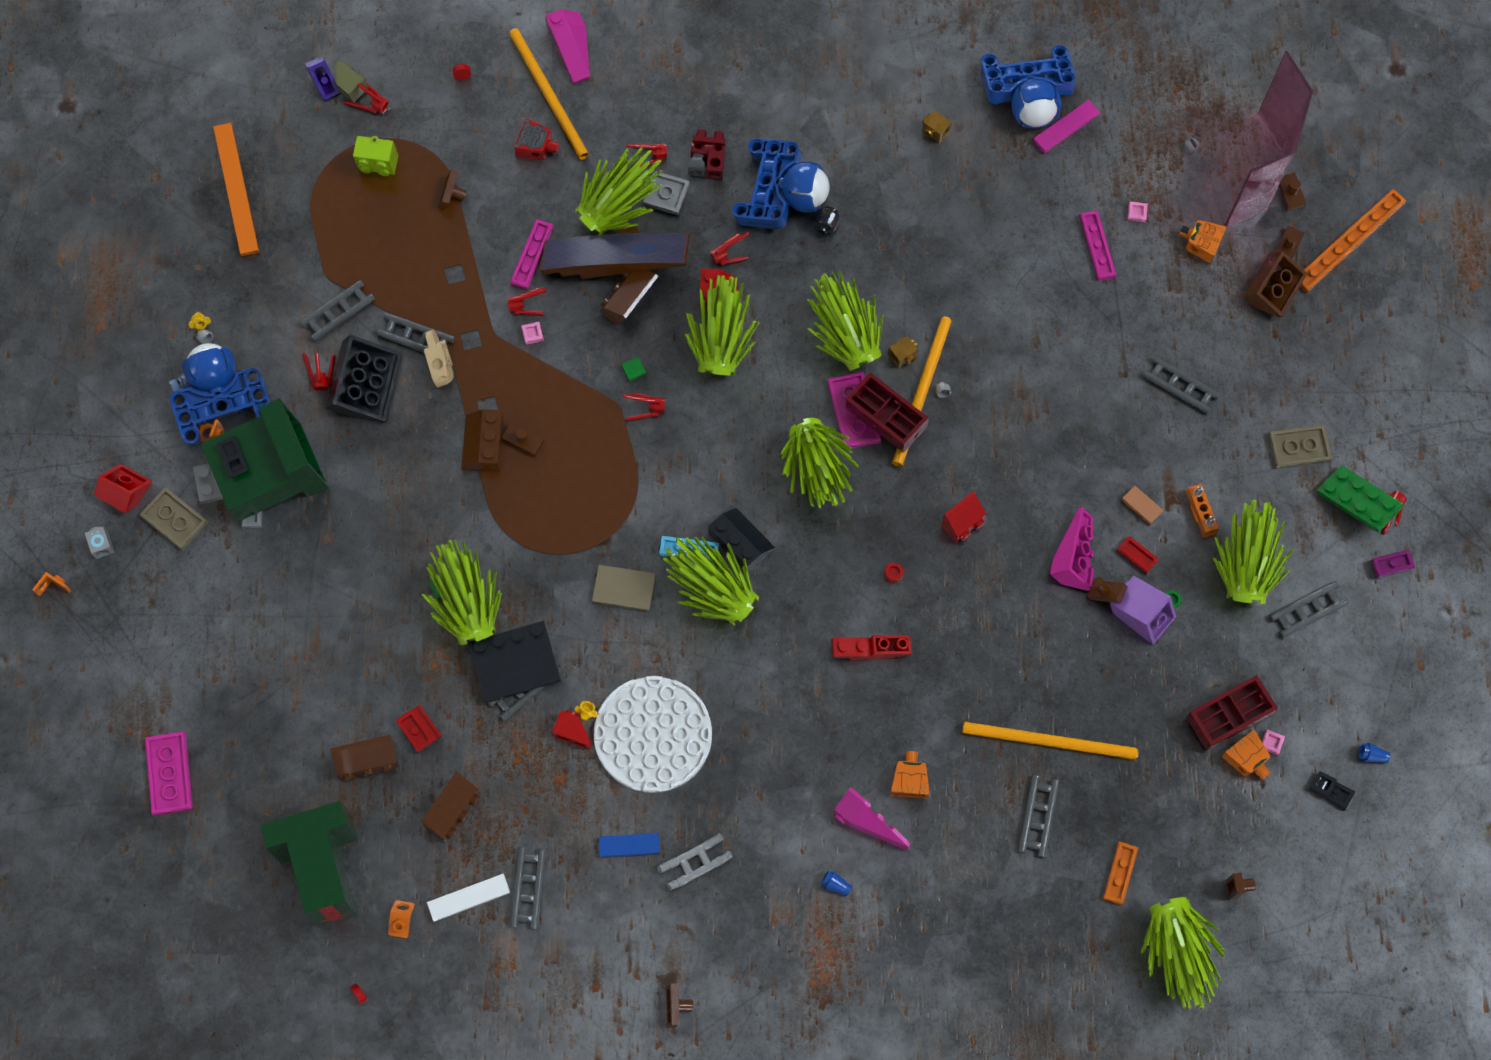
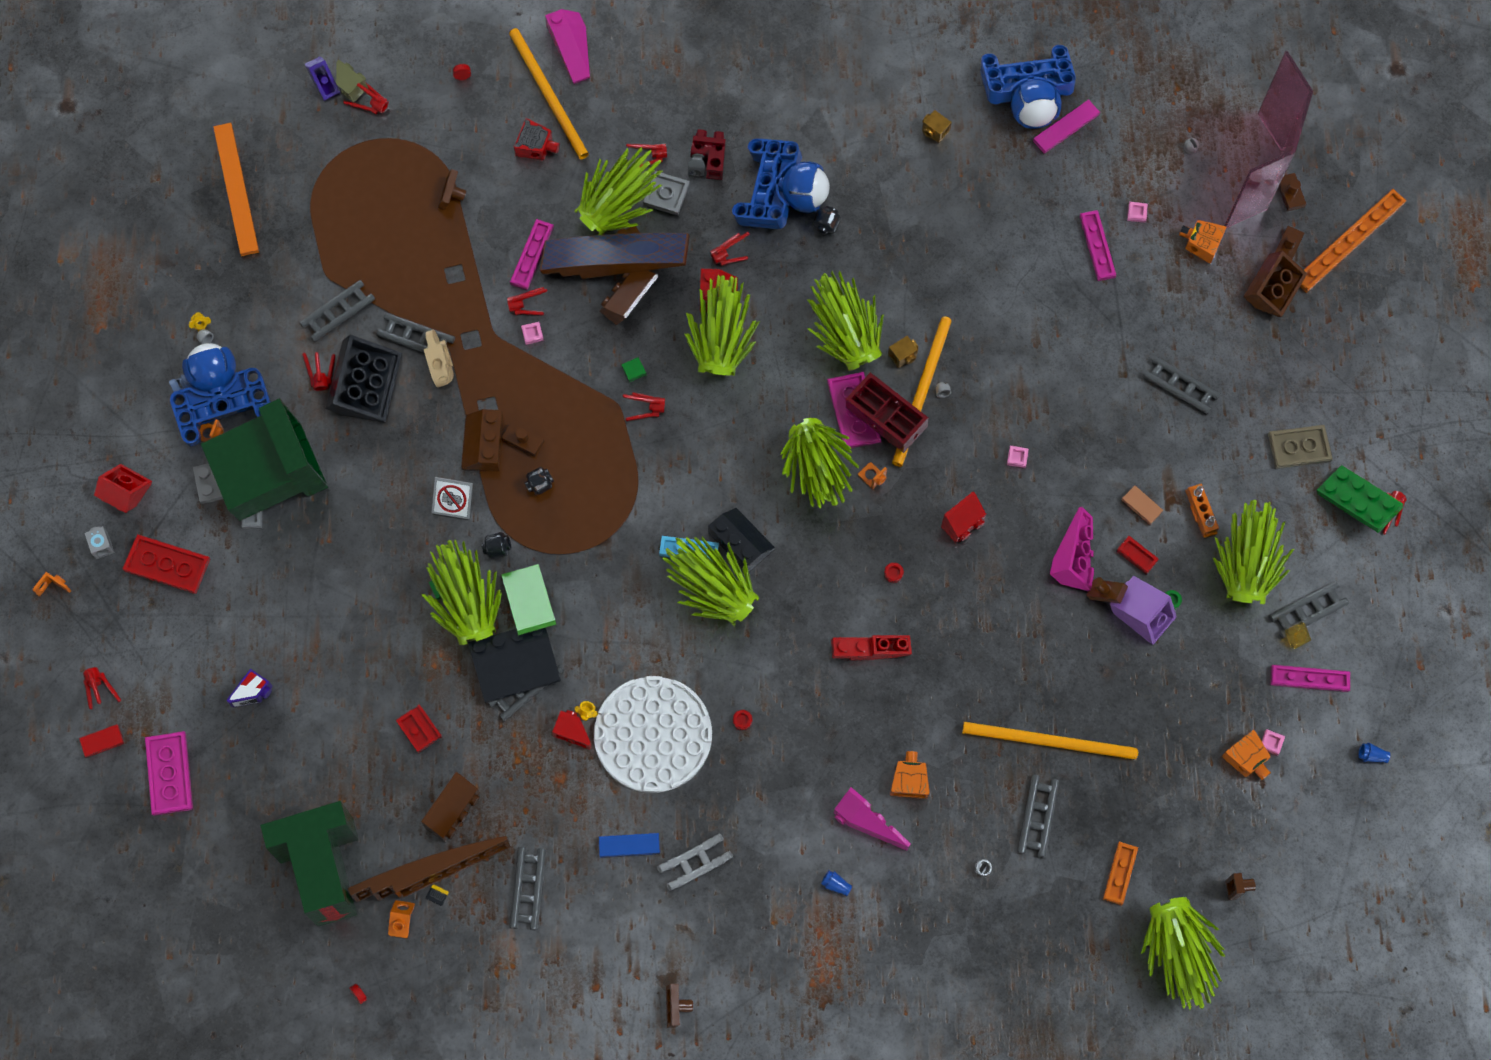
(93, 679): none -> red plant
(101, 740): none -> red tile
(166, 564): none -> red plate
(173, 518): dark tan tile -> none
(233, 456): black slope -> none
(250, 690): none -> slope
(365, 758): reddish brown slope -> none
(375, 156): lime brick -> none
(427, 870): none -> reddish brown slope
(437, 895): none -> black sticker
(452, 498): none -> piece
(468, 897): white tile -> none
(496, 545): none -> black head
(528, 599): none -> tile
(539, 481): none -> black head
(624, 588): dark tan tile -> none
(742, 720): none -> red tile
(878, 479): none -> orange bracket
(986, 869): none -> light grey hinge
(1017, 456): none -> bright pink tile
(1231, 712): dark red brick -> none
(1298, 635): none -> clear yellow plate
(1310, 678): none -> dark pink tile
(1332, 790): black slope -> none
(1393, 563): magenta plate -> none

